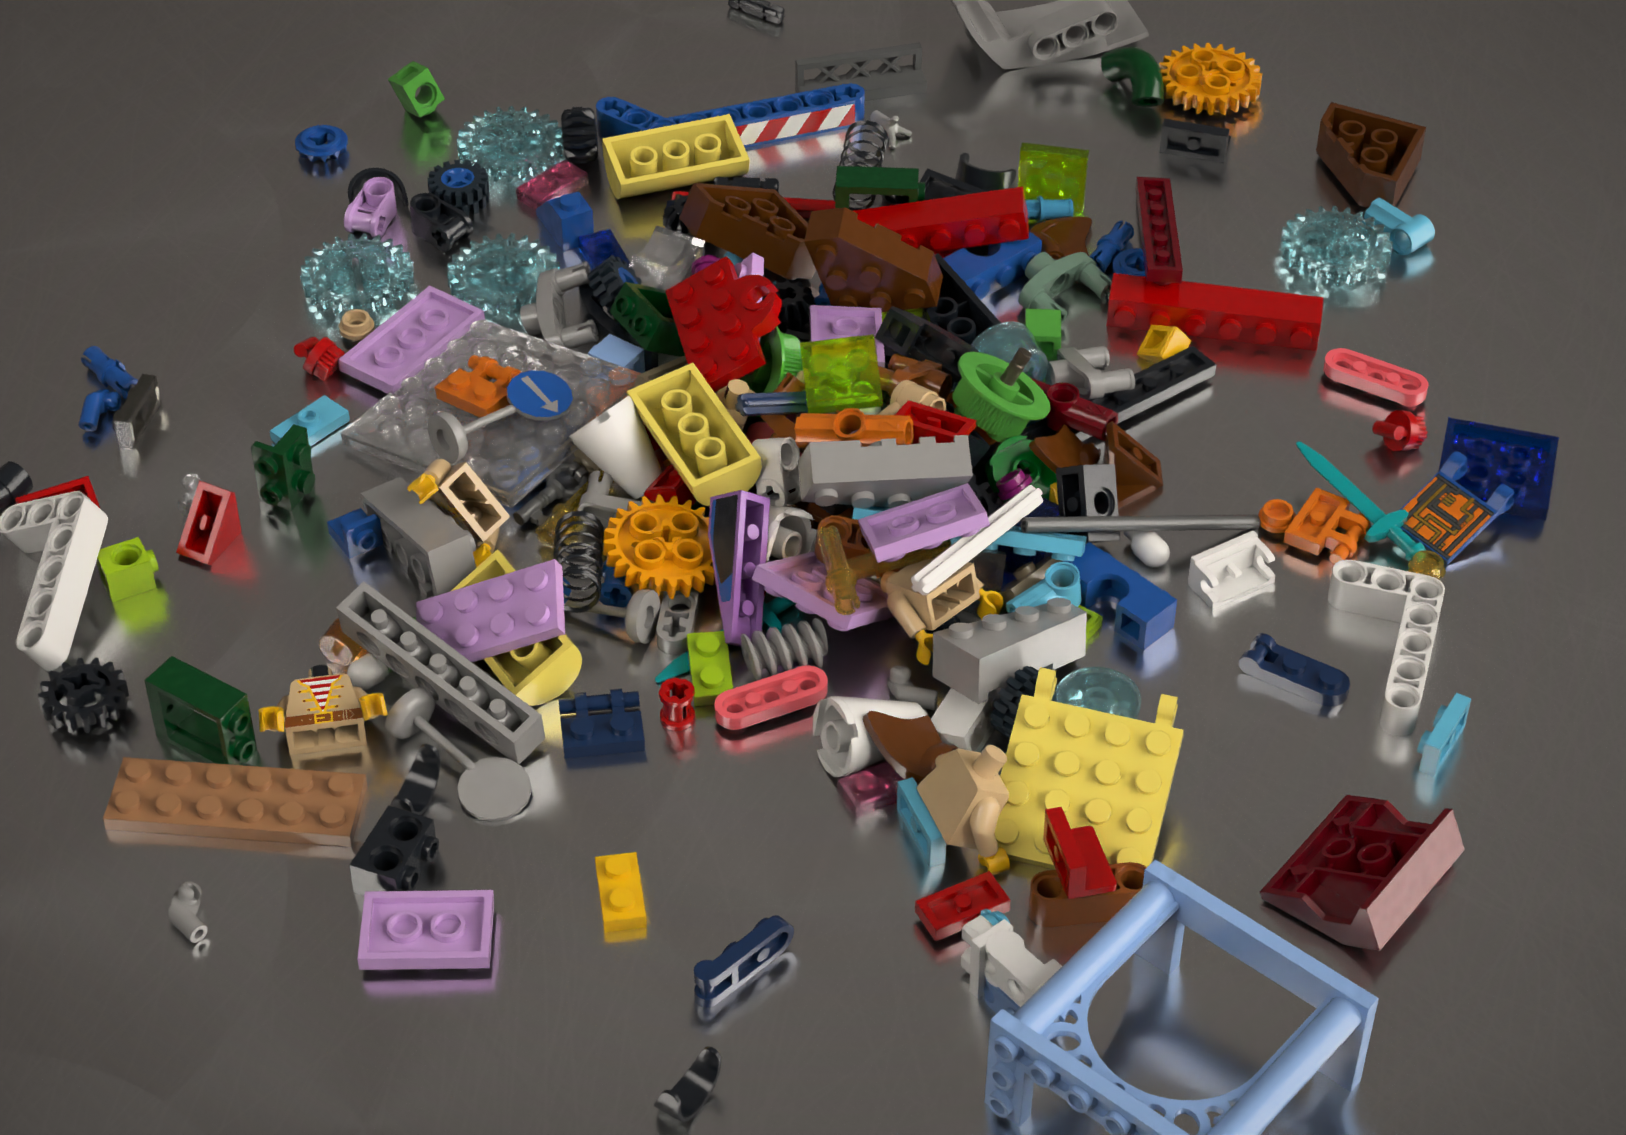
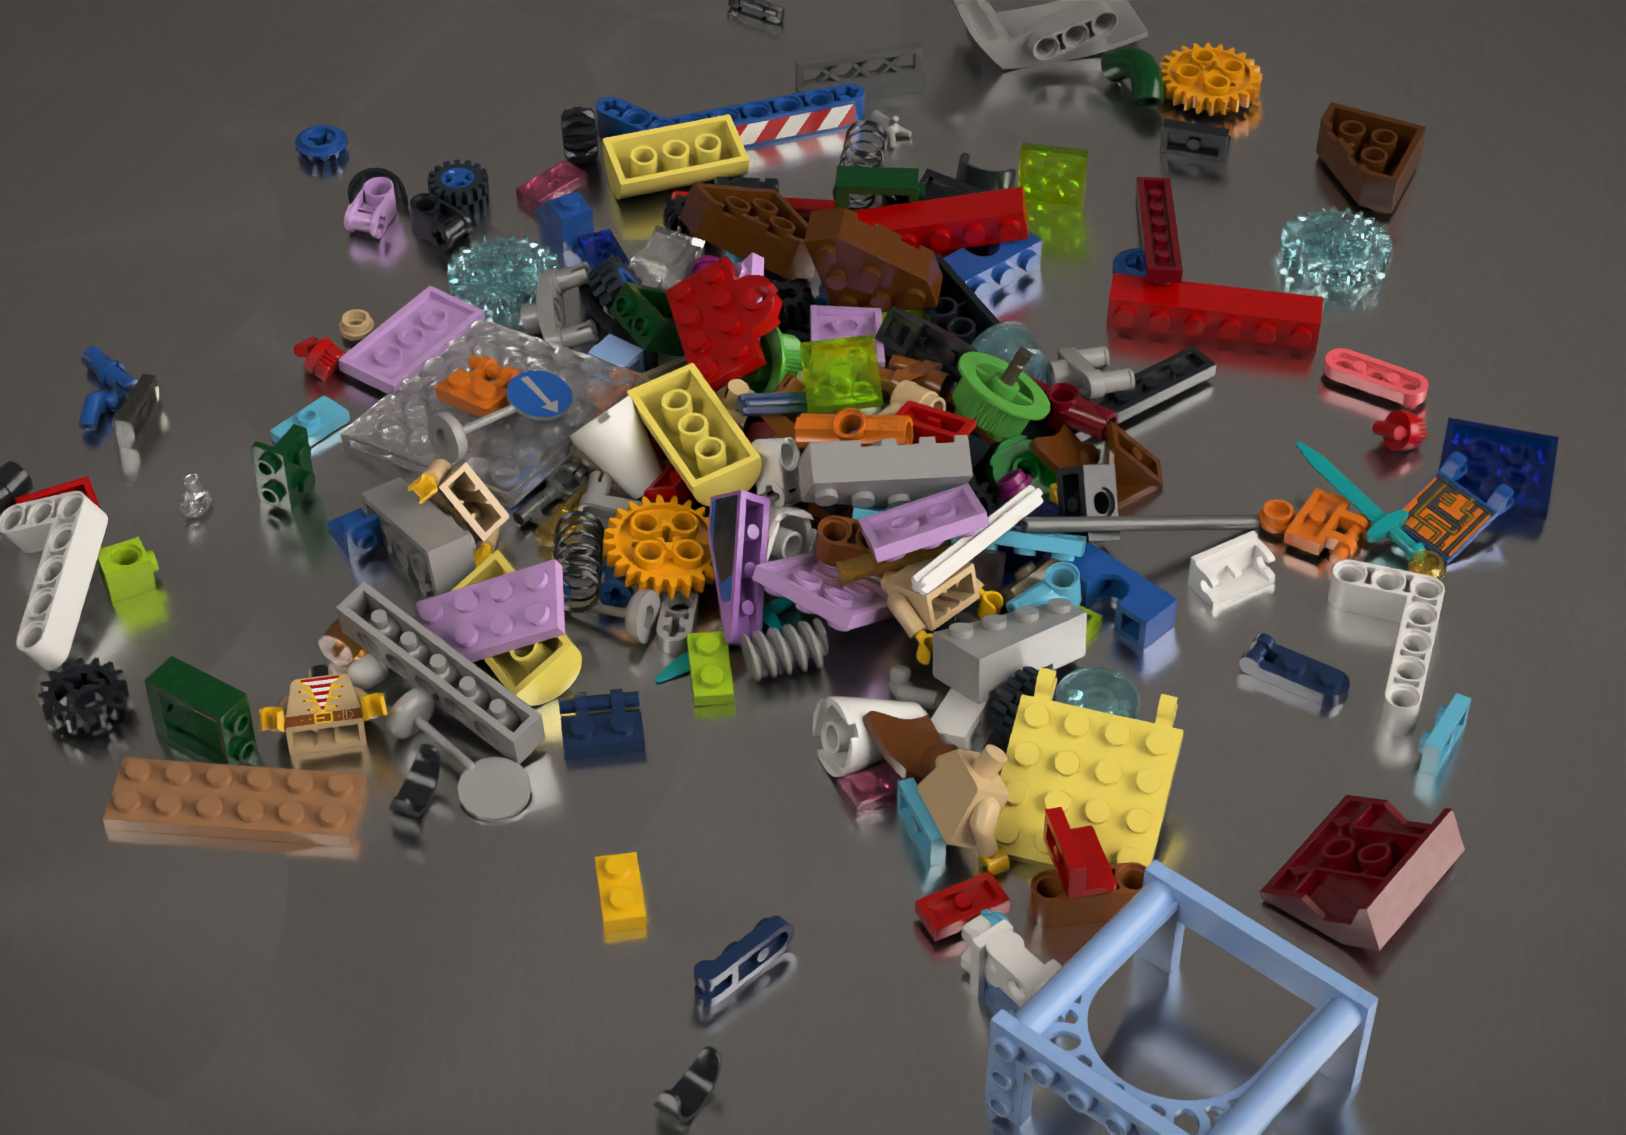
(184, 910): light grey arm -> none
(210, 524): red slope -> none
(331, 279): clear light blue gear -> none
(394, 852): black brick -> none
(406, 83): bright green brick -> none
(426, 930): lavender plate -> none
(511, 143): clear light blue gear -> none
(673, 707): red bush -> none
(771, 697): coral plate -> none
(839, 579): clear yellow axle -> none
(1046, 329): bright green brick -> none
(1047, 209): dark azure axle -> none
(1052, 277): sand green connector -> none
(1063, 235): reddish brown arm -> none
(1112, 244): blue pin -> none
(1149, 547): white cylinder -> none
(1162, 343): yellow slope -> none
(1406, 231): medium azure piece -> none

